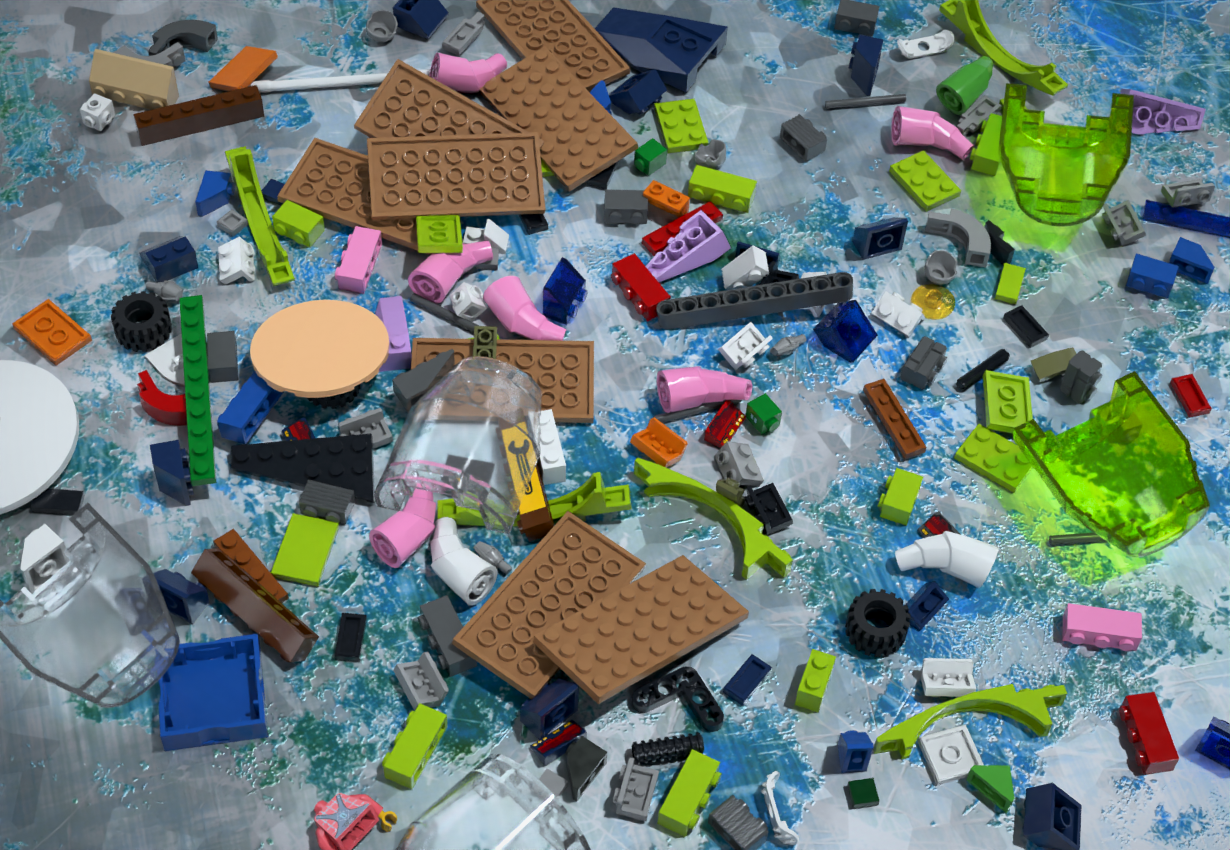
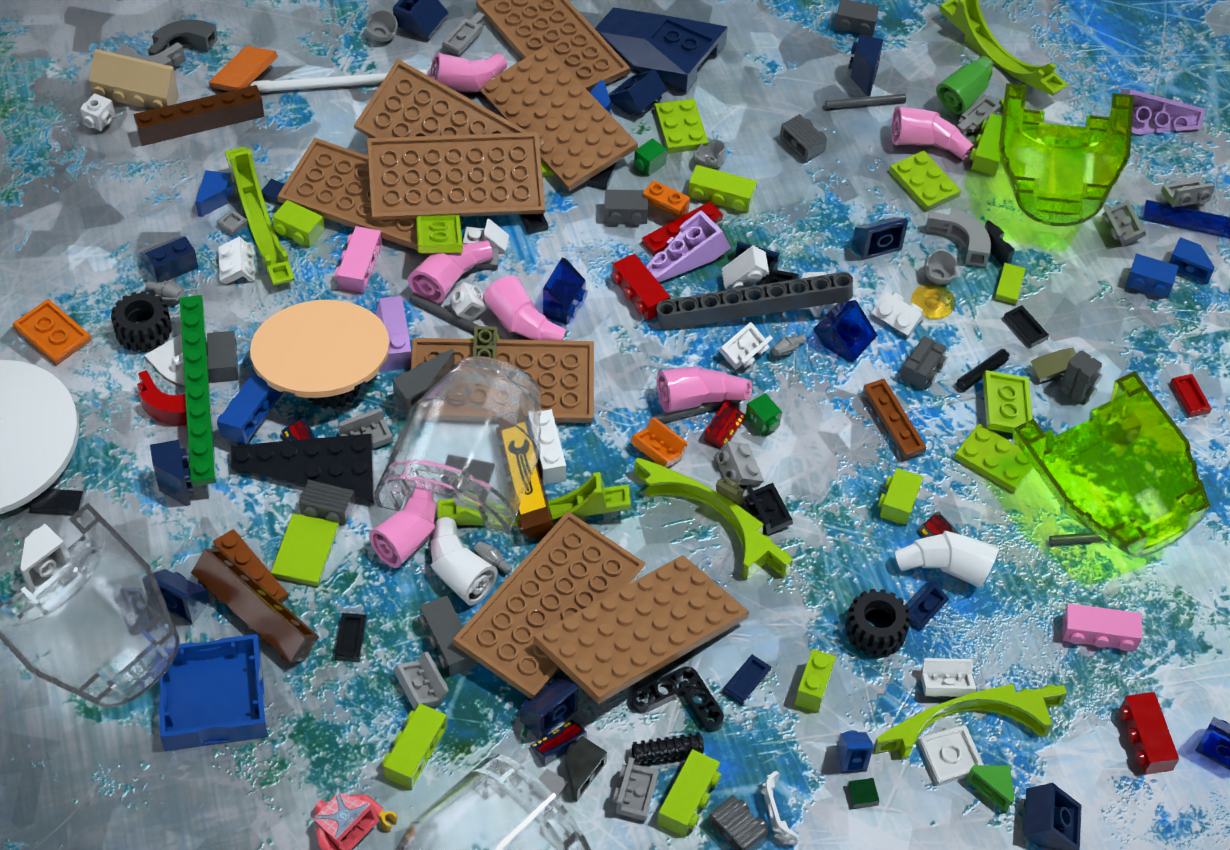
(937, 44): white piece -> none

